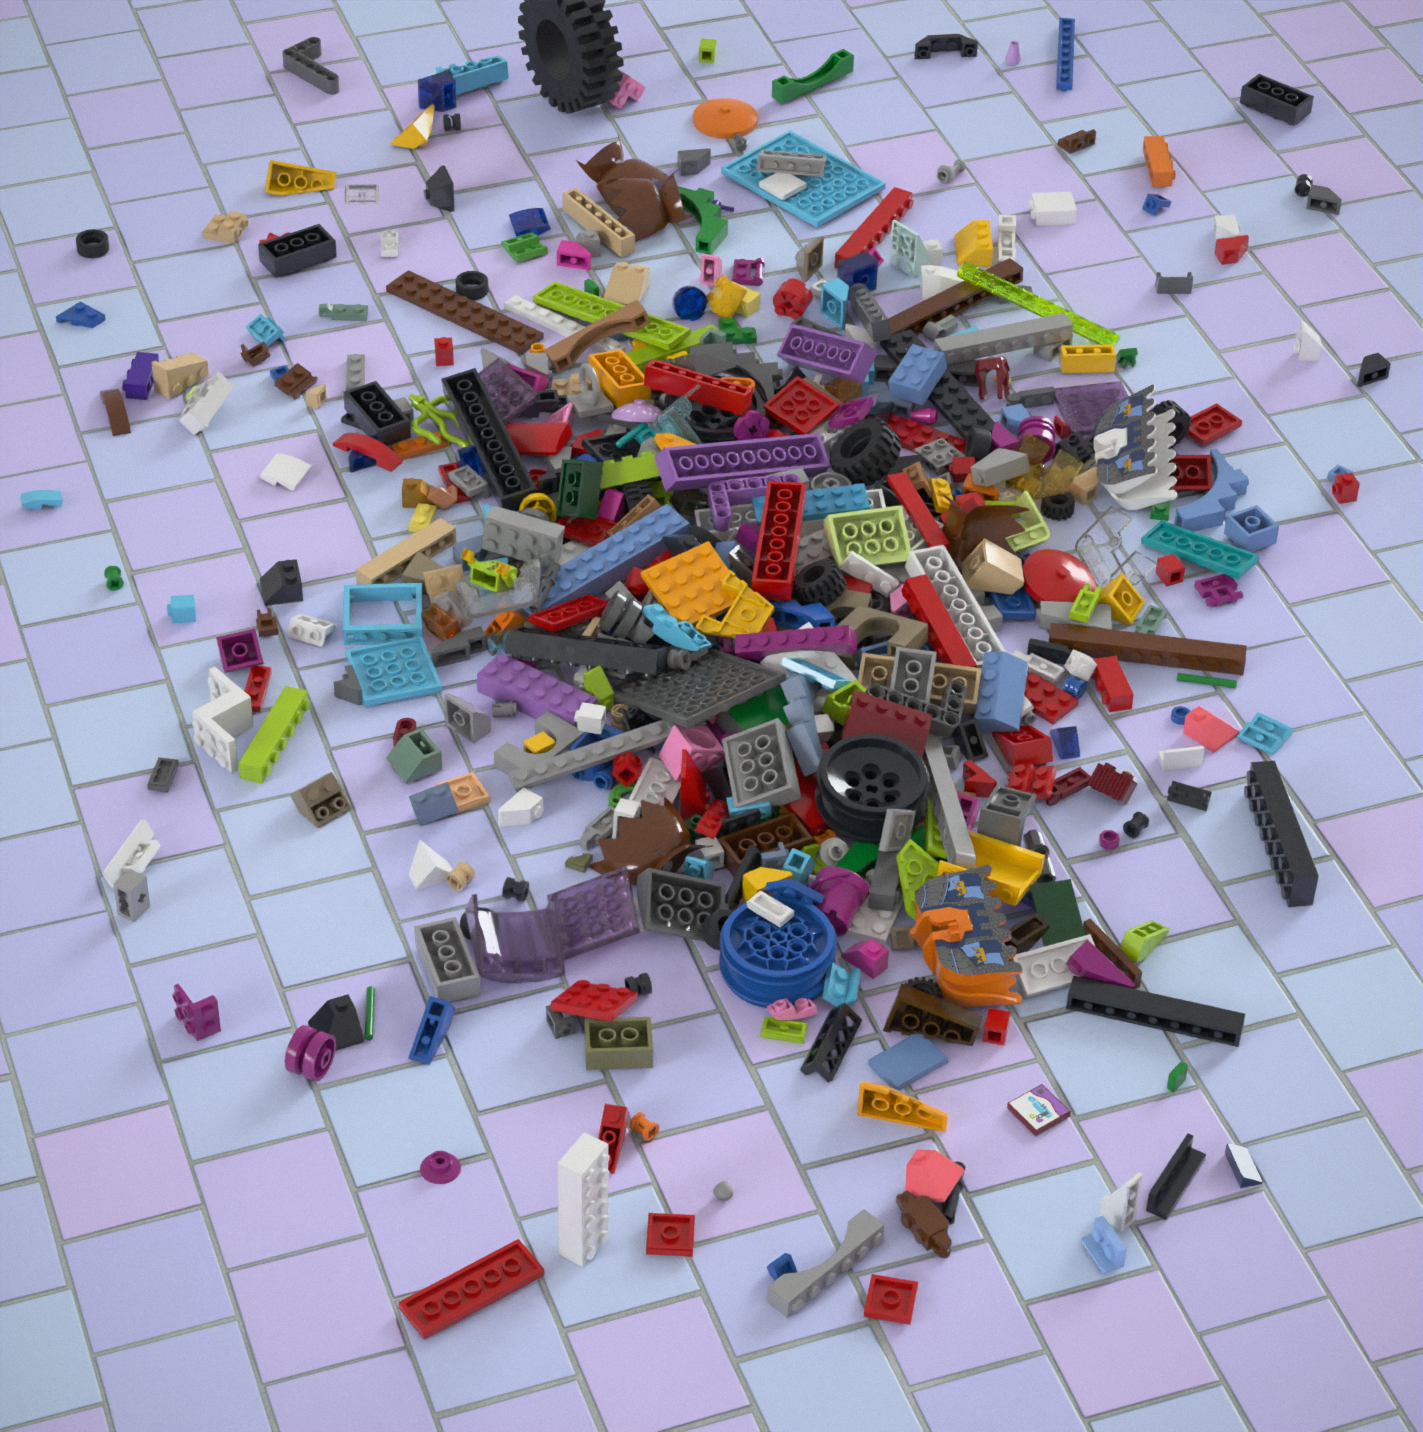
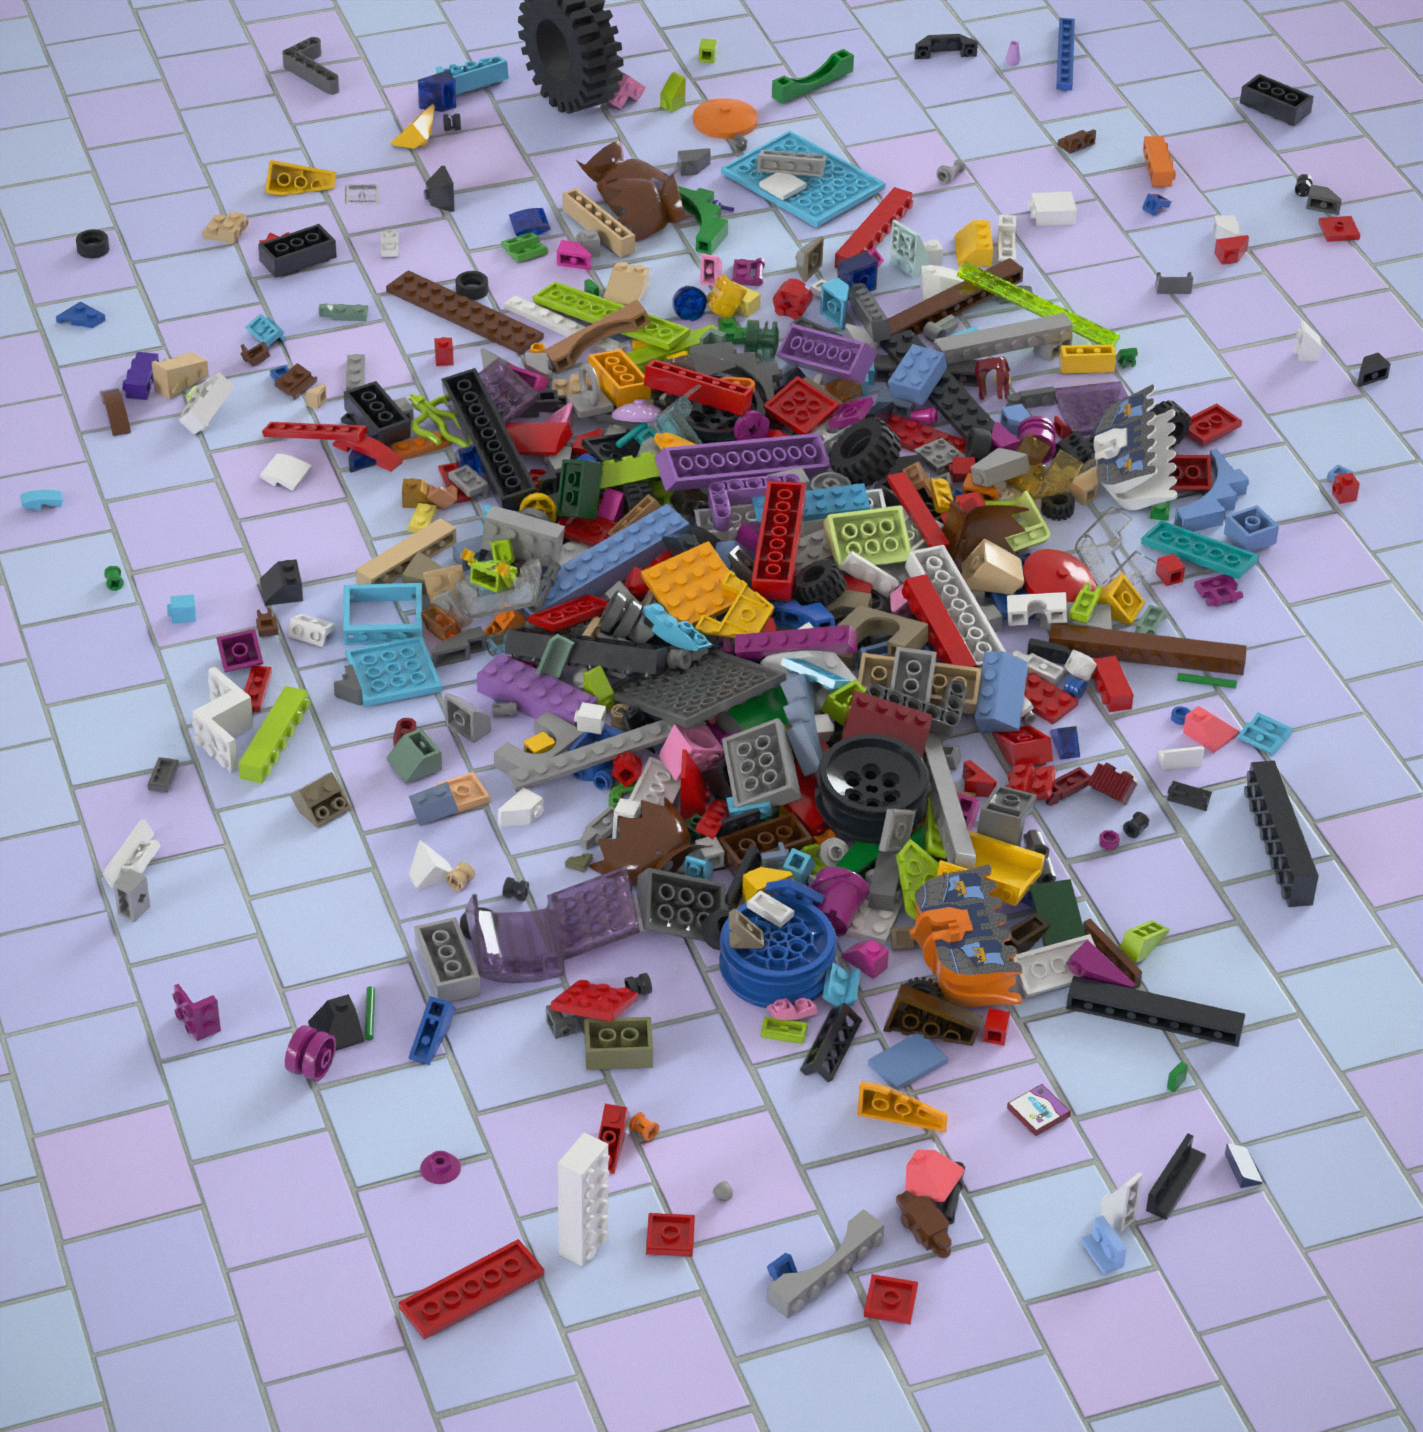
(314, 431): none -> red tile
(502, 551): none -> lime bracket
(555, 656): none -> sand green panel
(673, 93): none -> lime slope
(744, 932): none -> dark tan slope
(761, 339): none -> clear green wheel
(970, 740): black slope -> none
(1023, 606): none -> white arch
(1339, 228): none -> red plate

